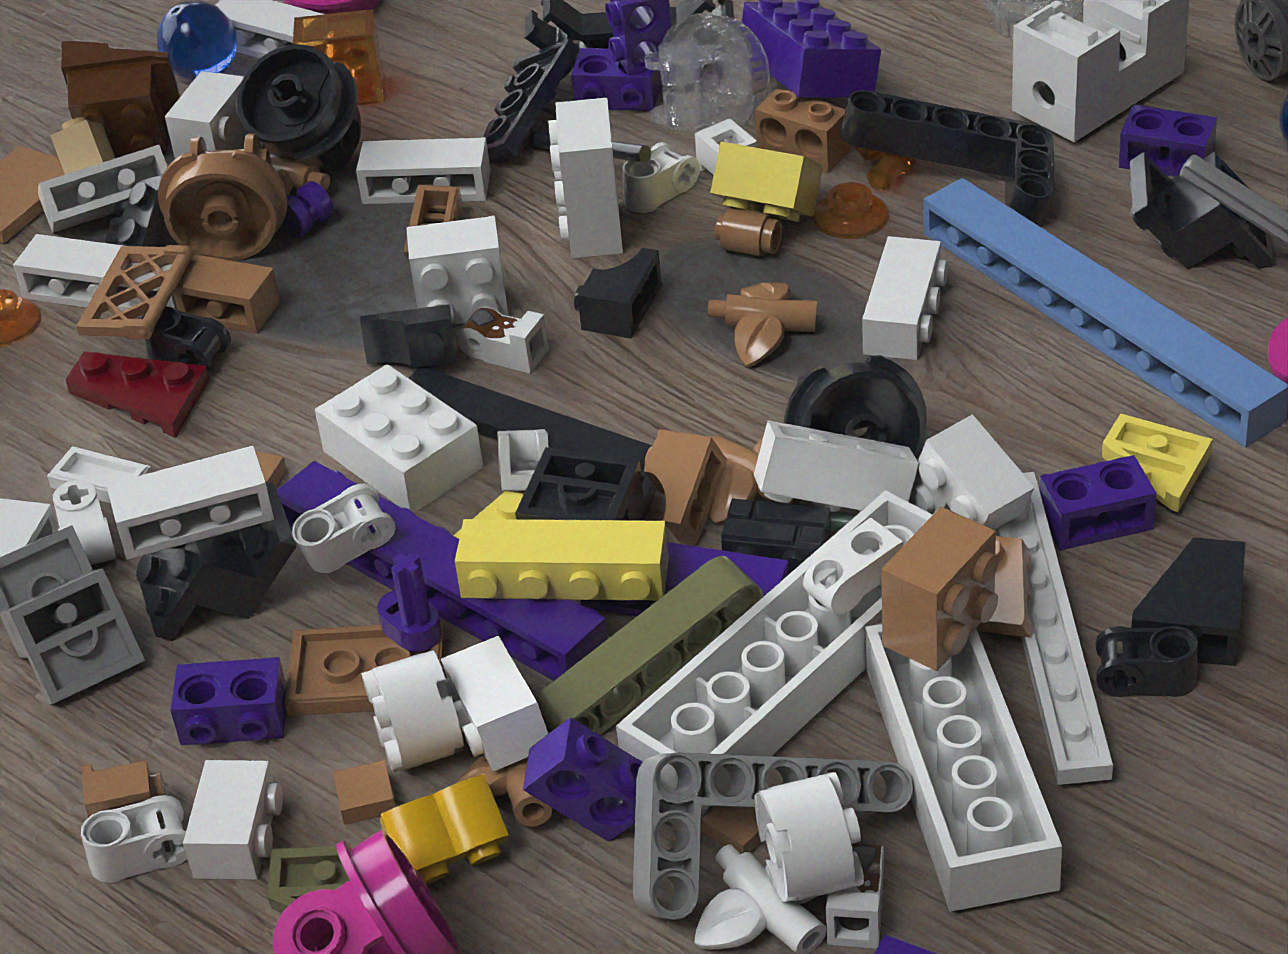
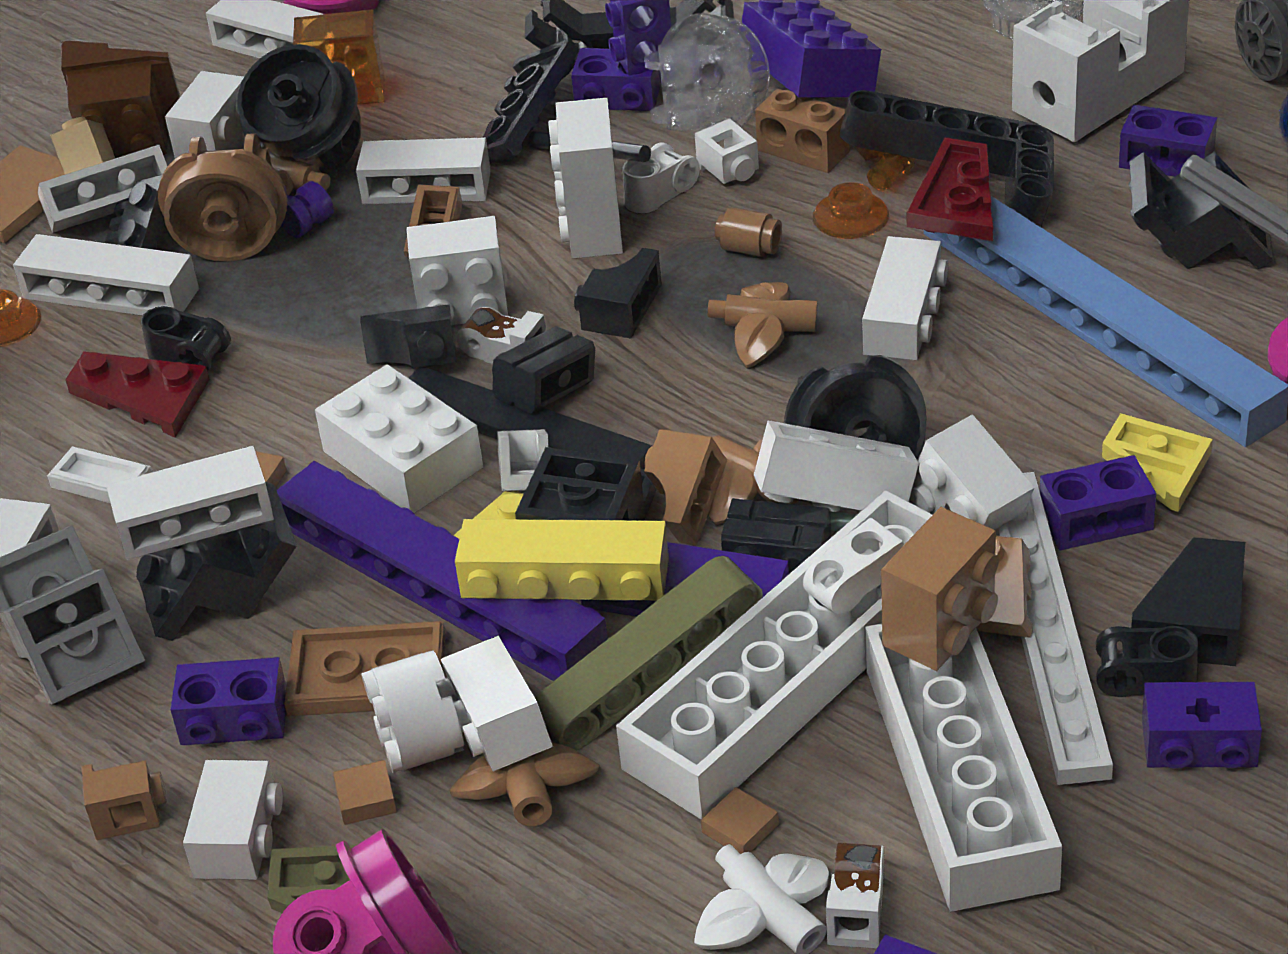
(79, 506): white piece -> none
(124, 323): medium nougat window -> none
(131, 839): white piece -> none
(197, 39): clear blue piece -> none
(228, 291): medium nougat brick -> none
(340, 530): white piece -> none
(406, 612): dark purple piece -> none
(448, 828): yellow brick -> none
(543, 369): none -> black brick
(584, 778): dark purple brick -> none
(697, 789): light grey beam -> none
(767, 179): light yellow brick -> none
(809, 837): white brick -> none
(955, 193): none -> dark red wing
(1201, 724): none -> dark purple brick

